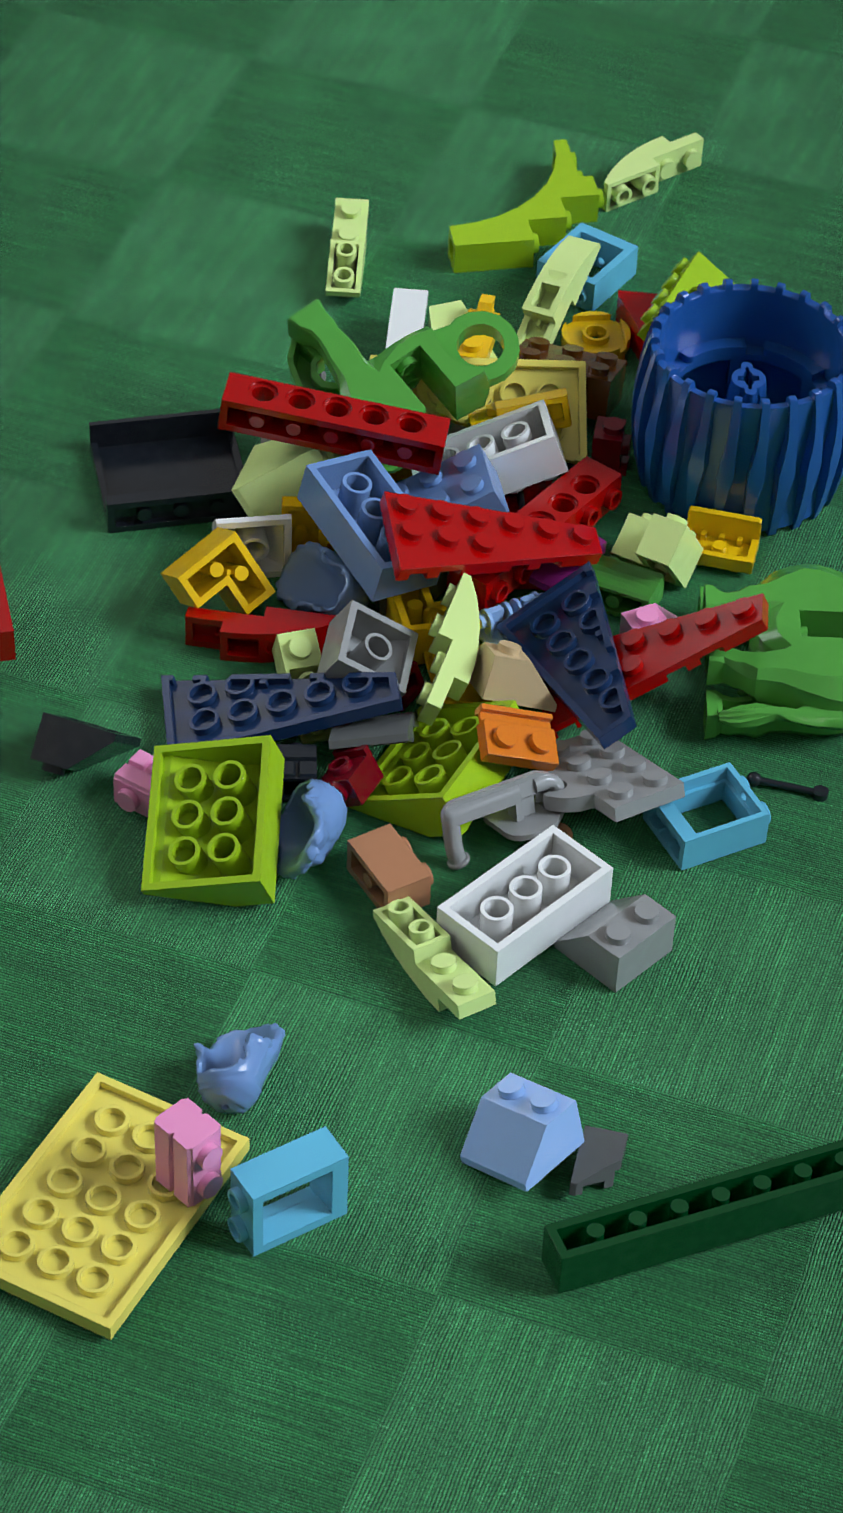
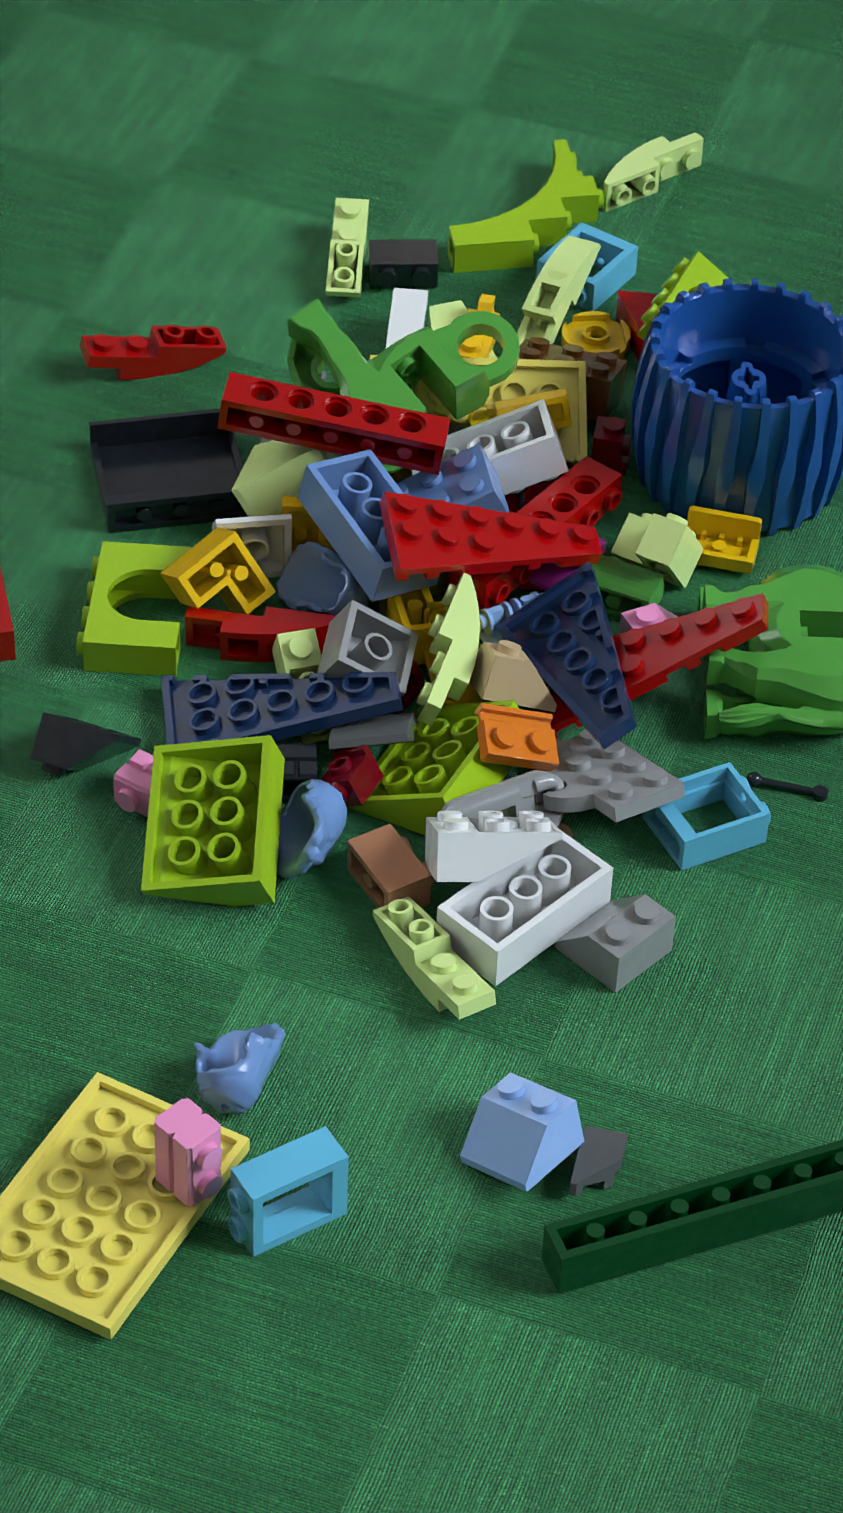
(120, 642): none -> lime arch
(164, 352): none -> red slope
(403, 263): none -> black brick
(483, 845): none -> white slope

